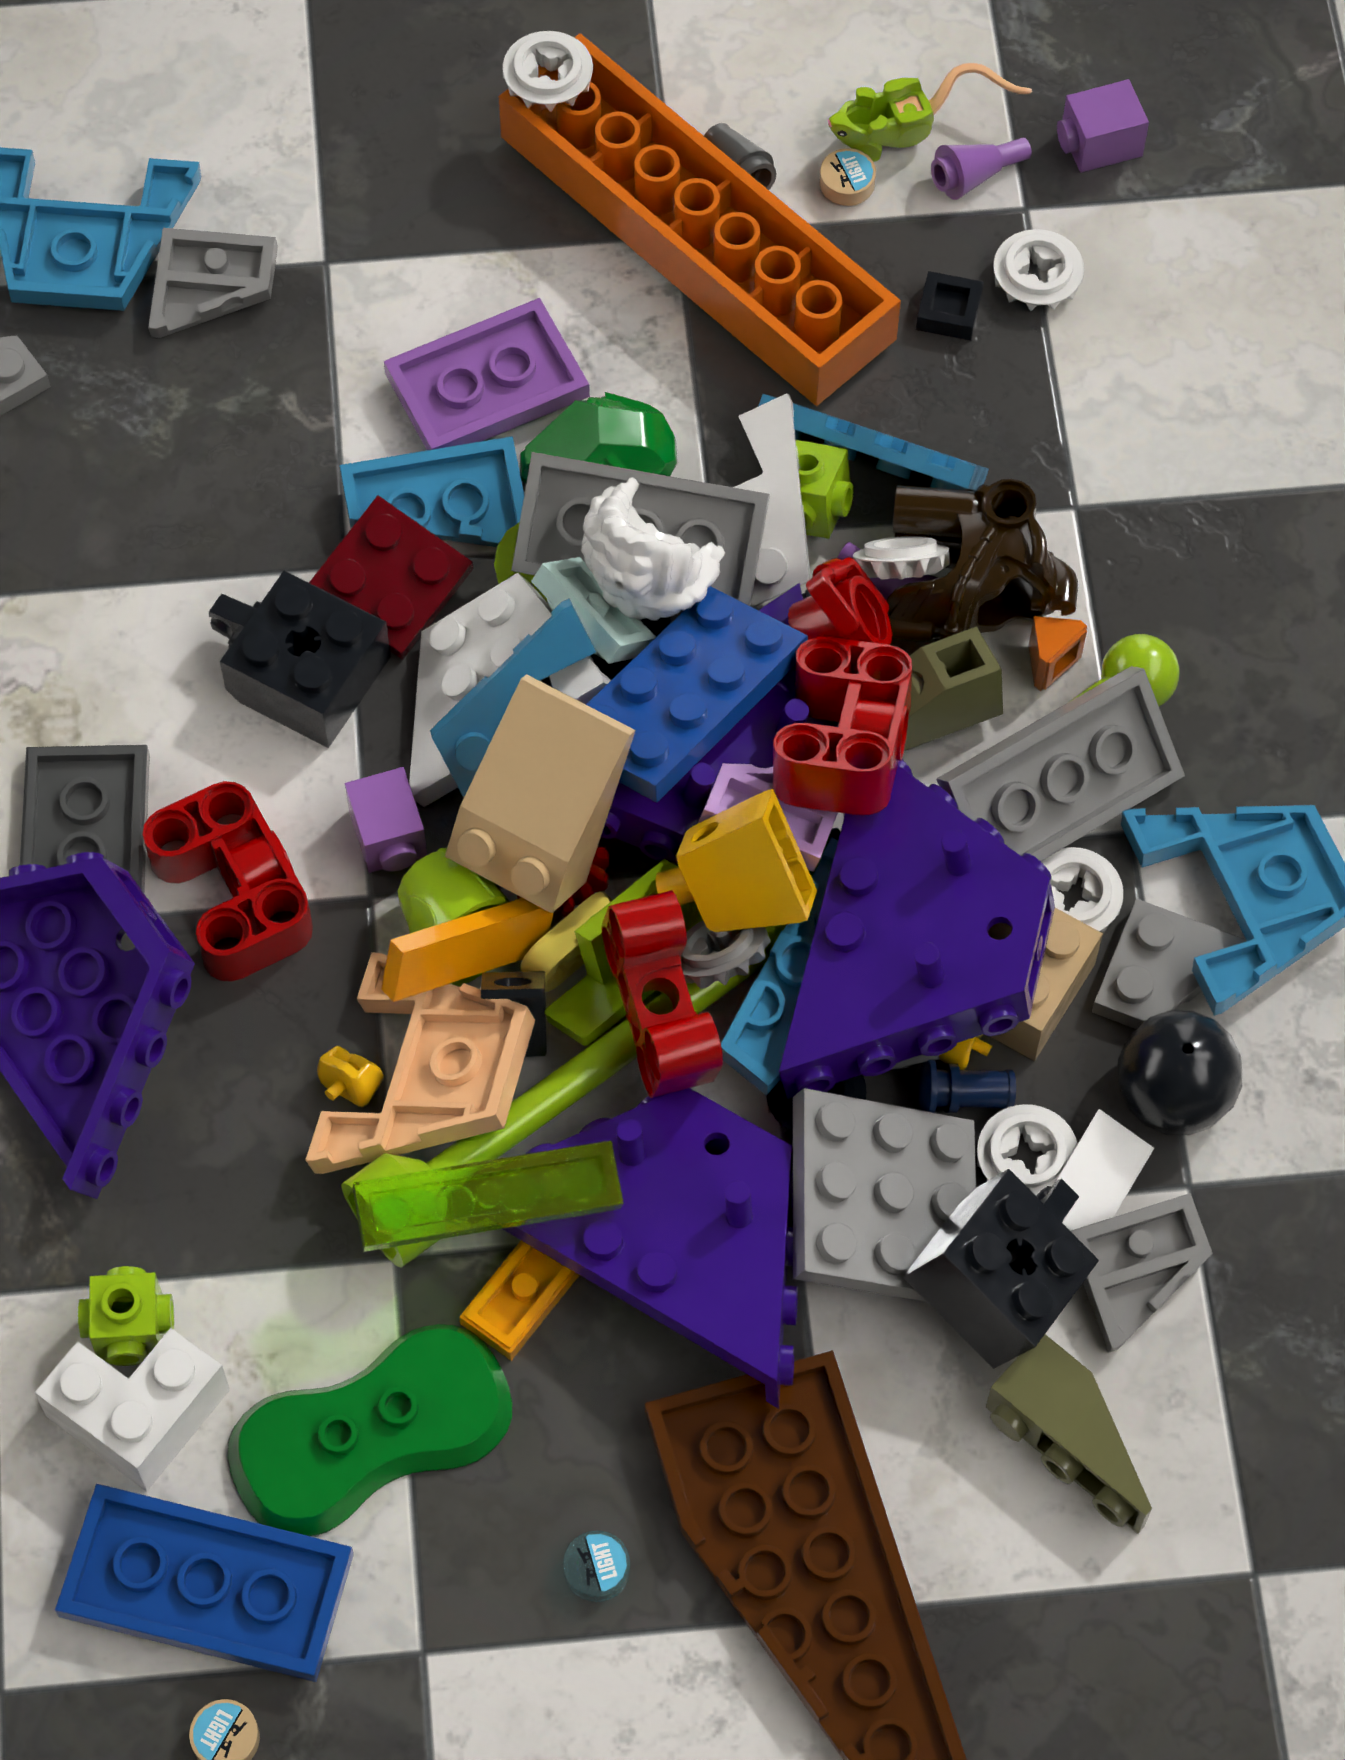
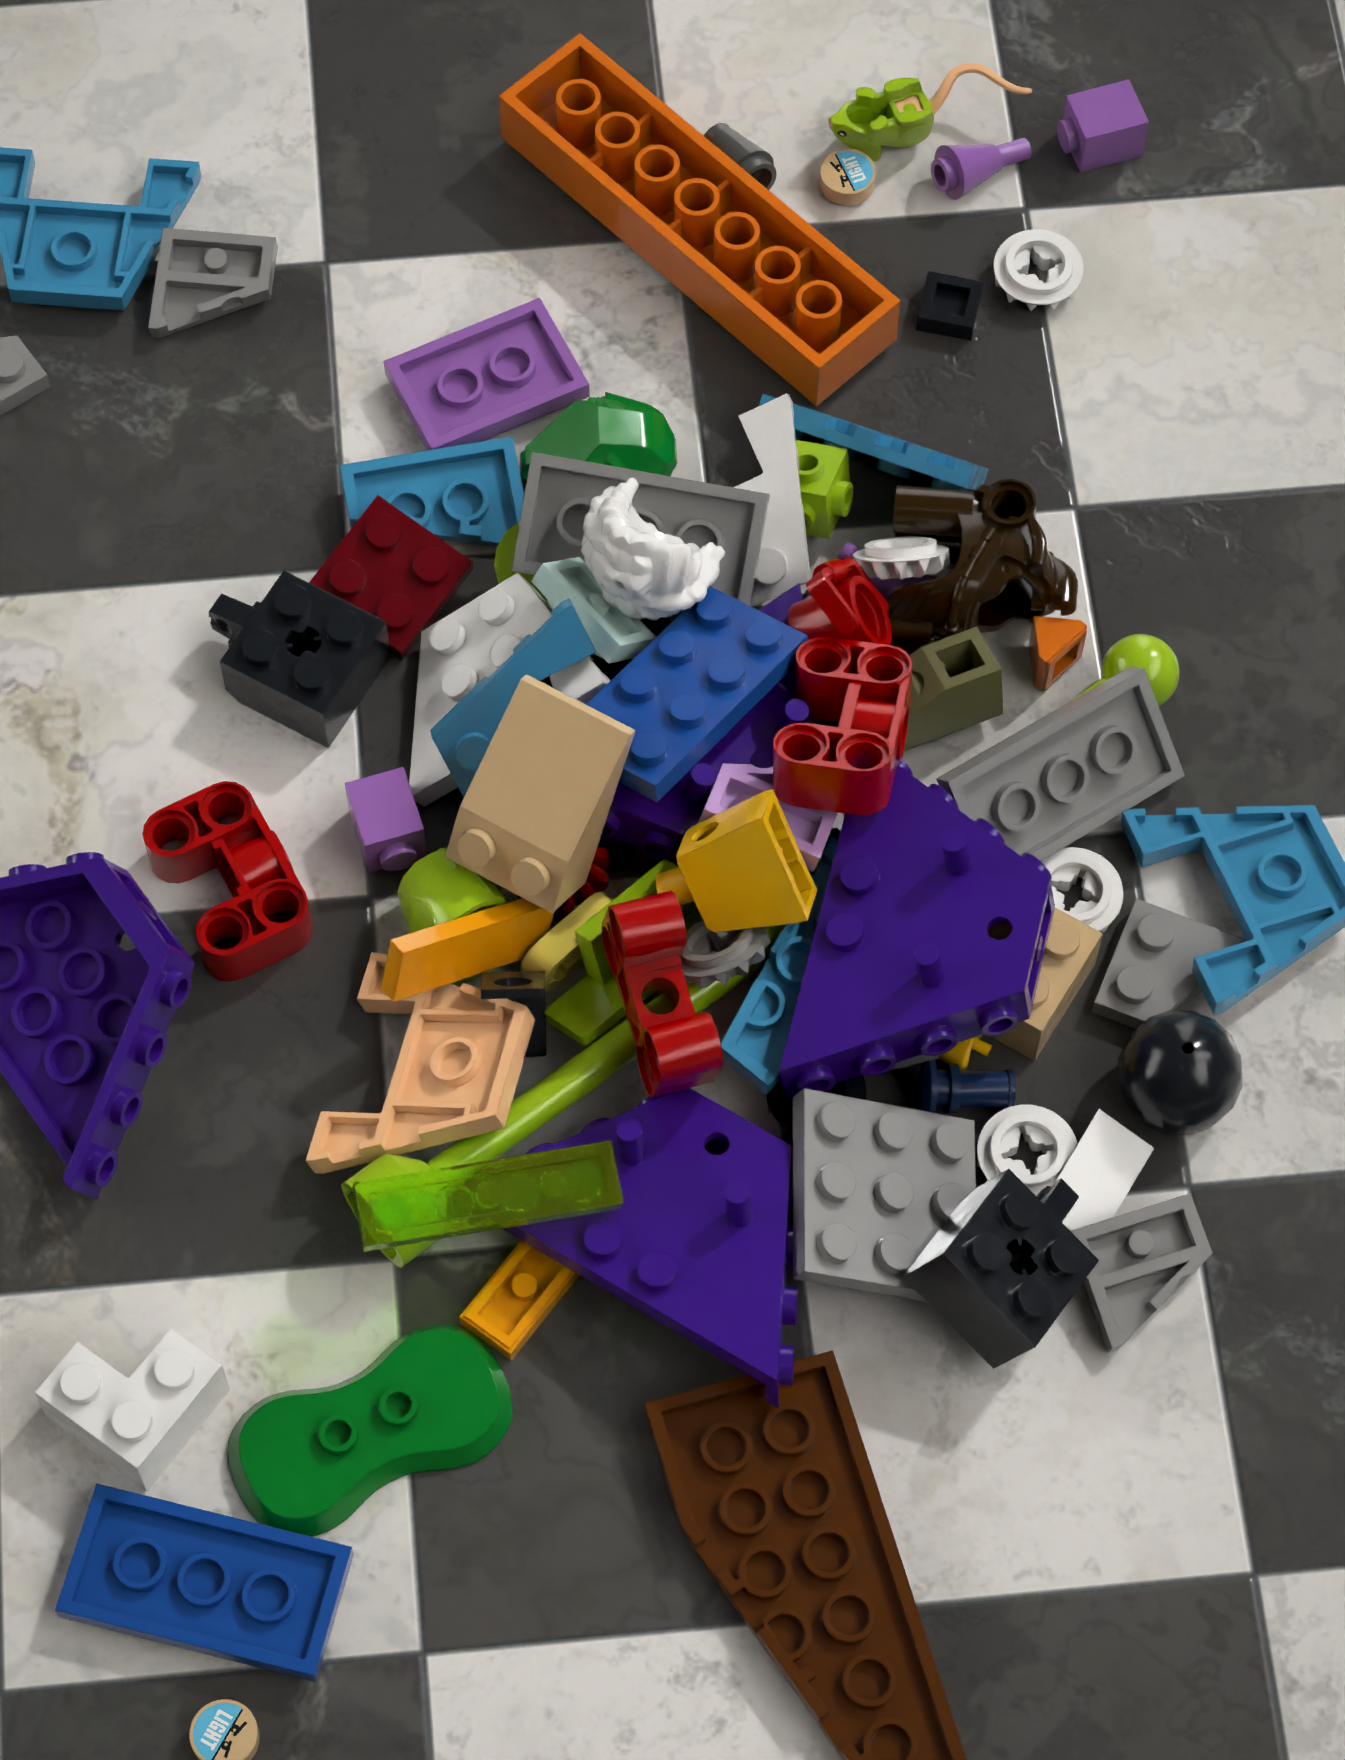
(86, 803): dark grey tile -> none
(125, 1315): lime brick -> none
(348, 1076): yellow piece -> none
(553, 51): white gear -> none
(596, 1566): tile -> none
(1063, 1415): olive slope -> none

